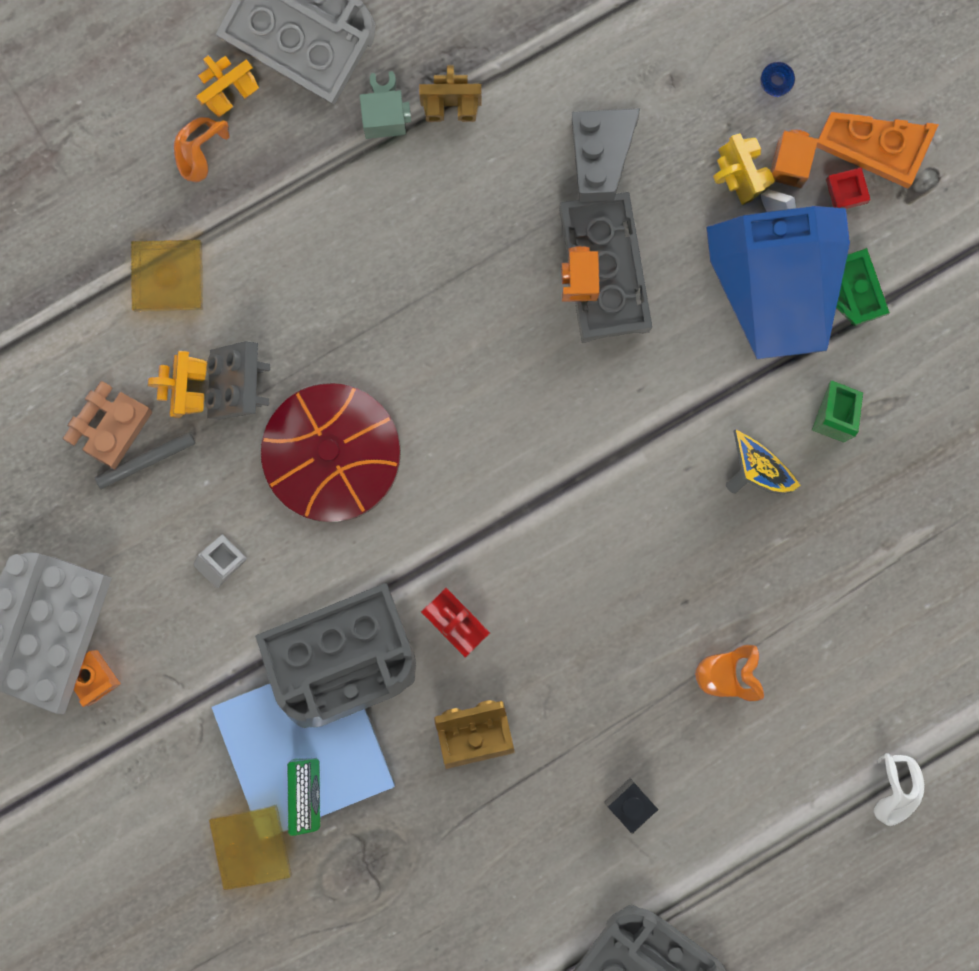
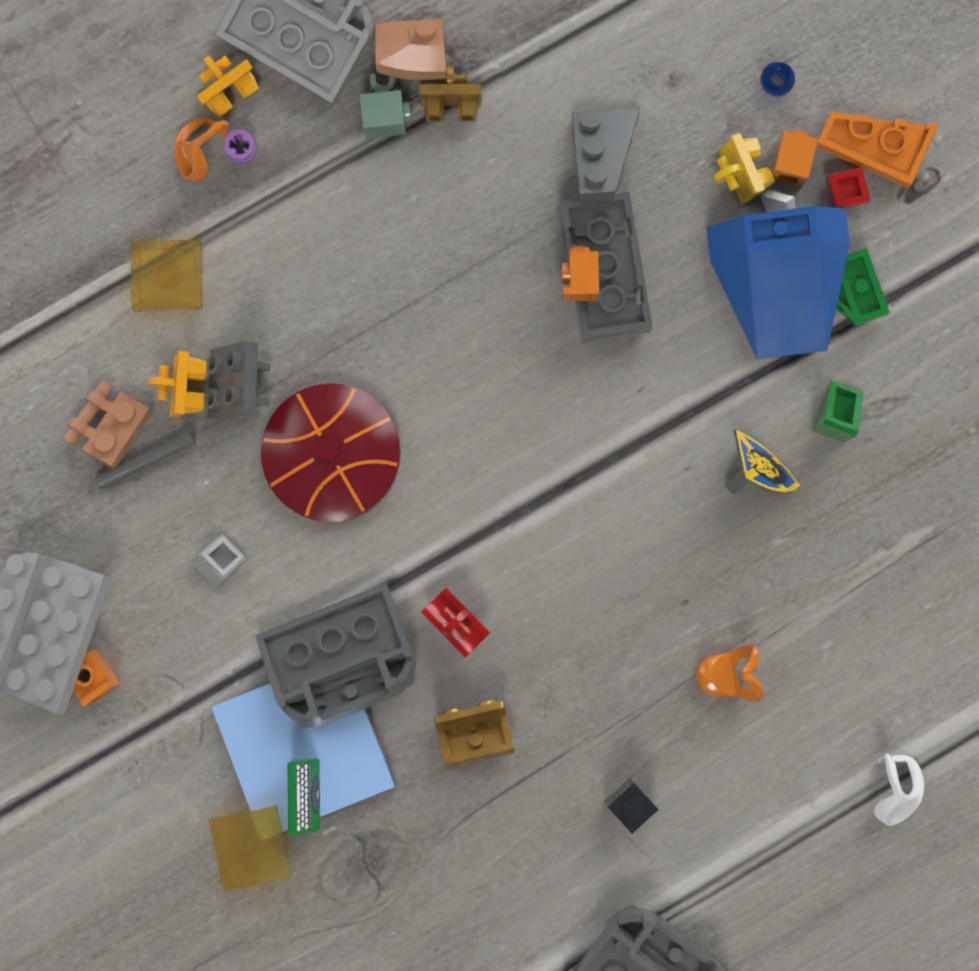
(232, 139): none -> medium lavender bush
(411, 50): none -> nougat plate

